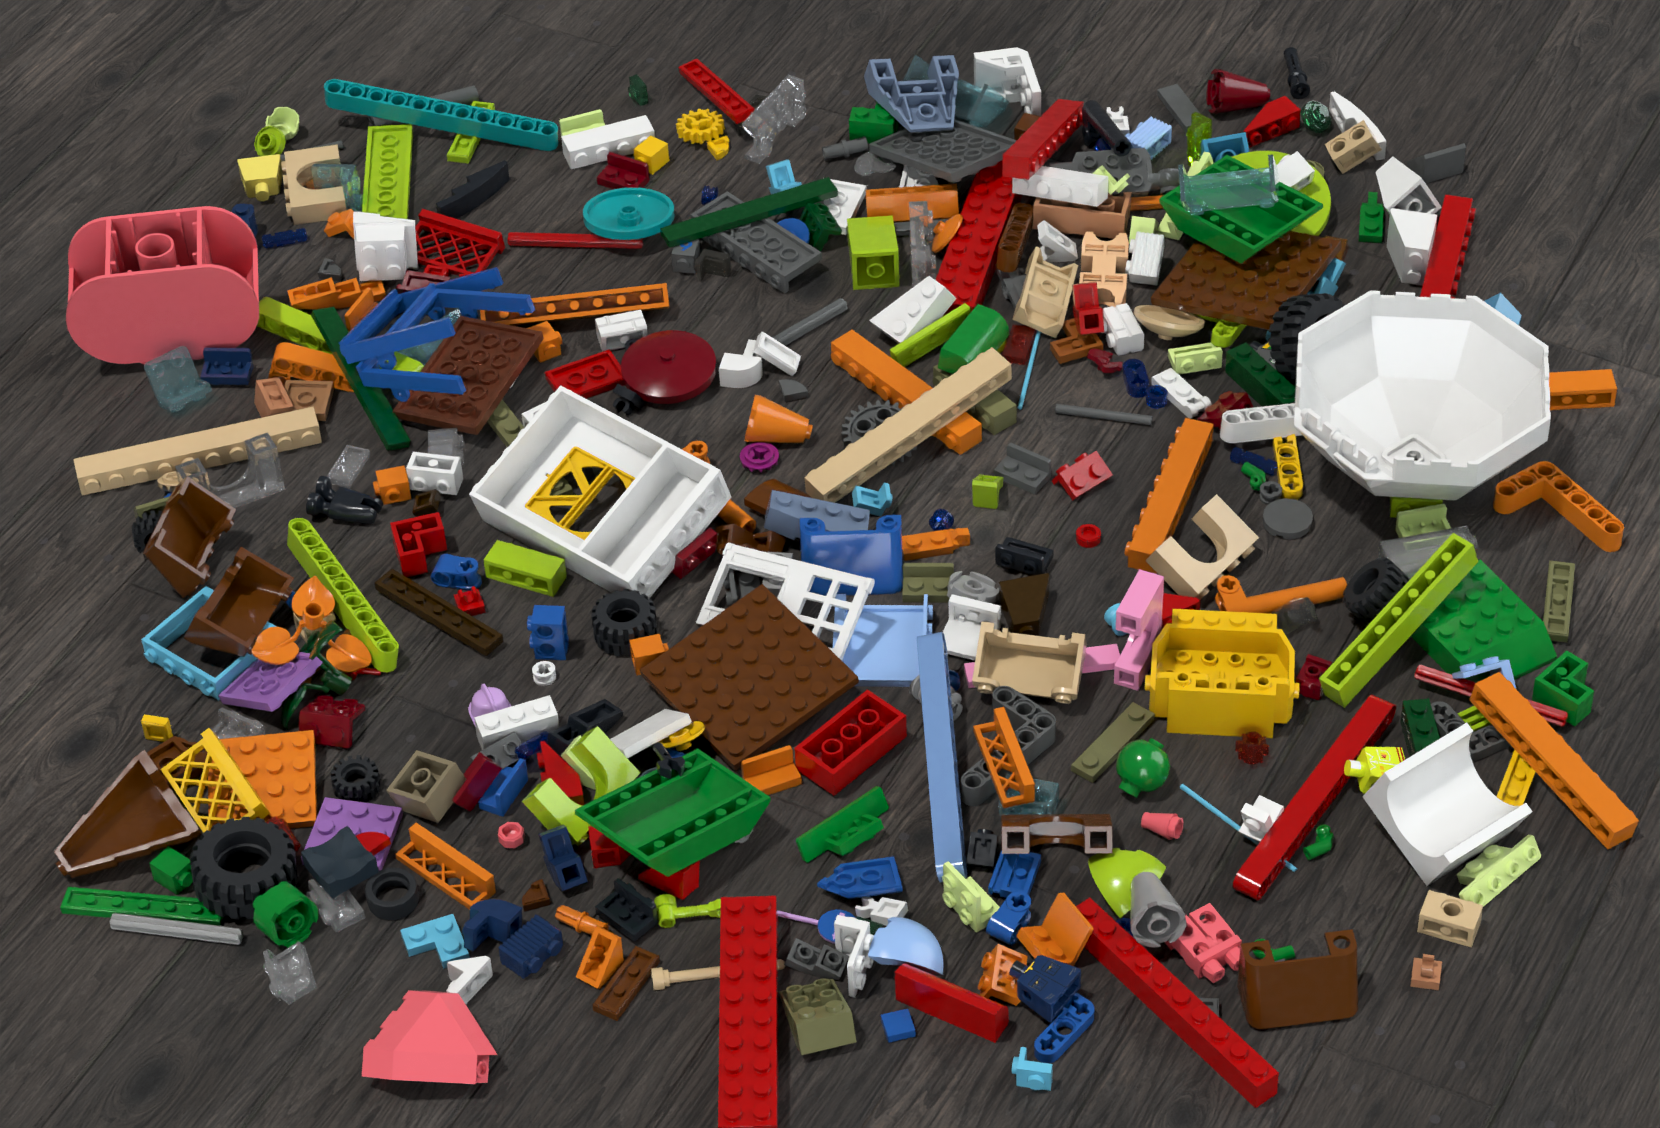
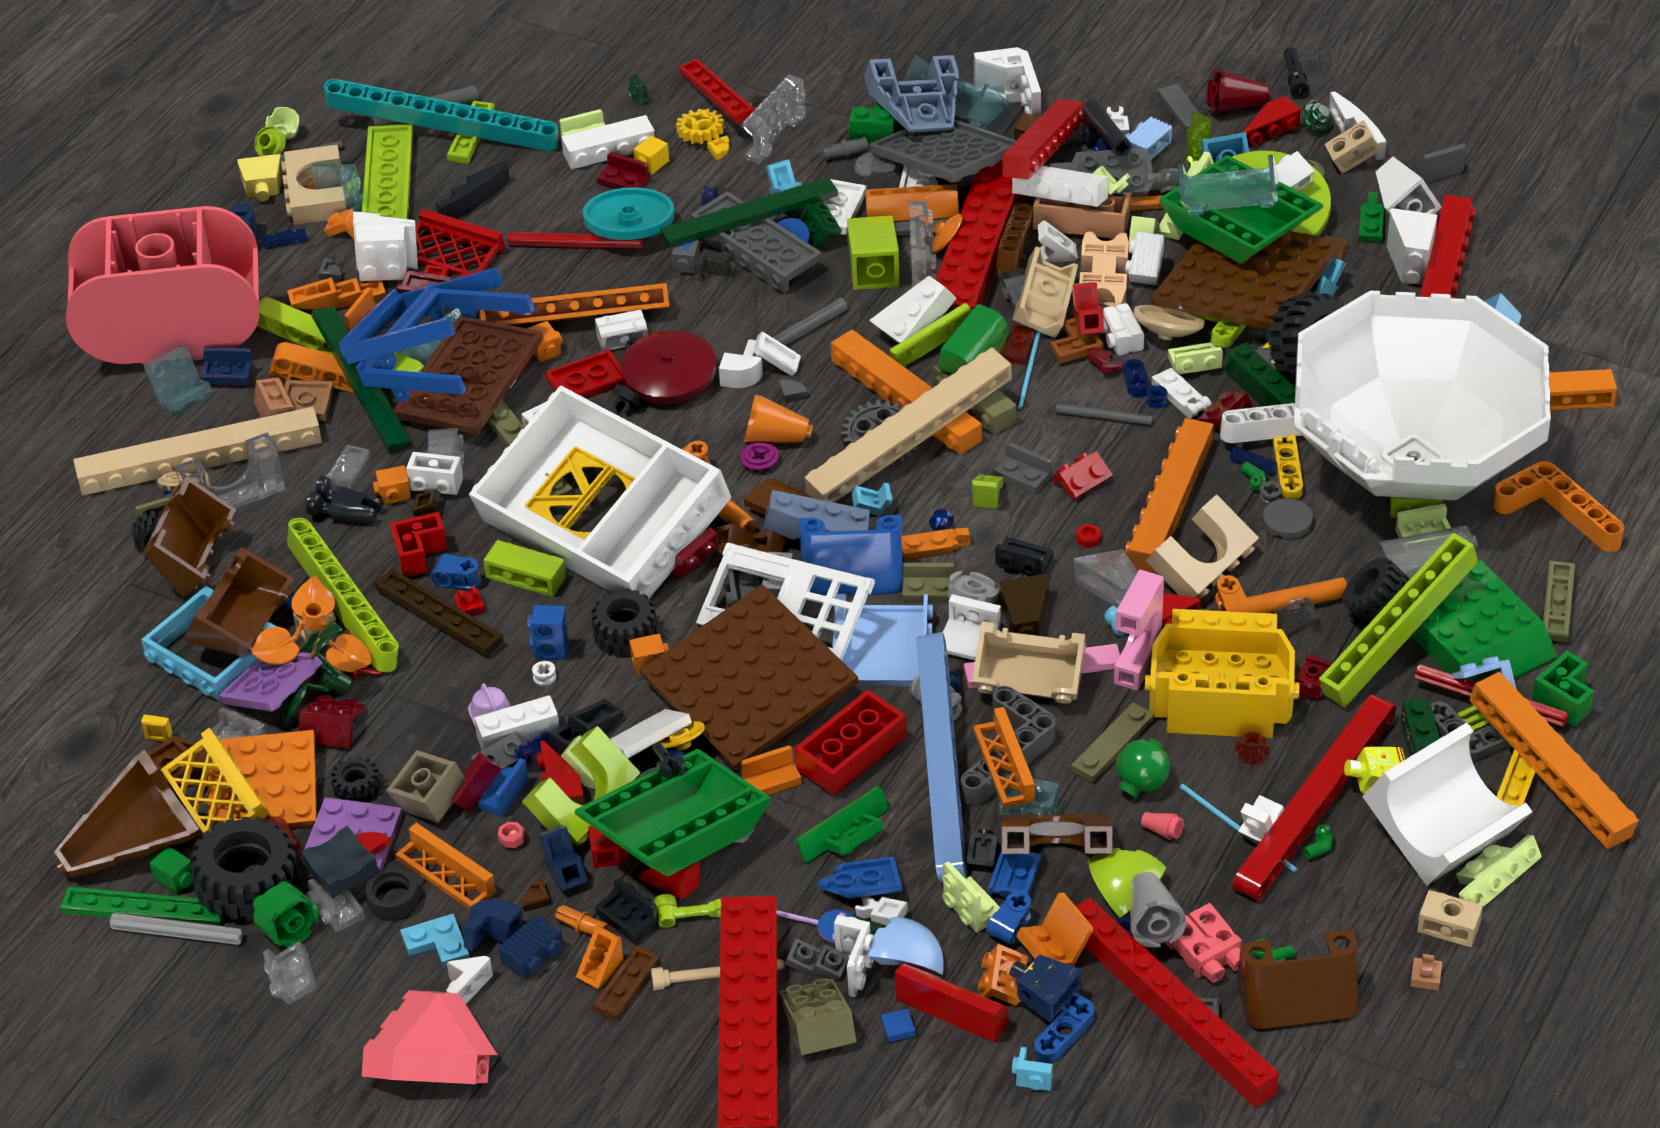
(1106, 575): none -> clear slope

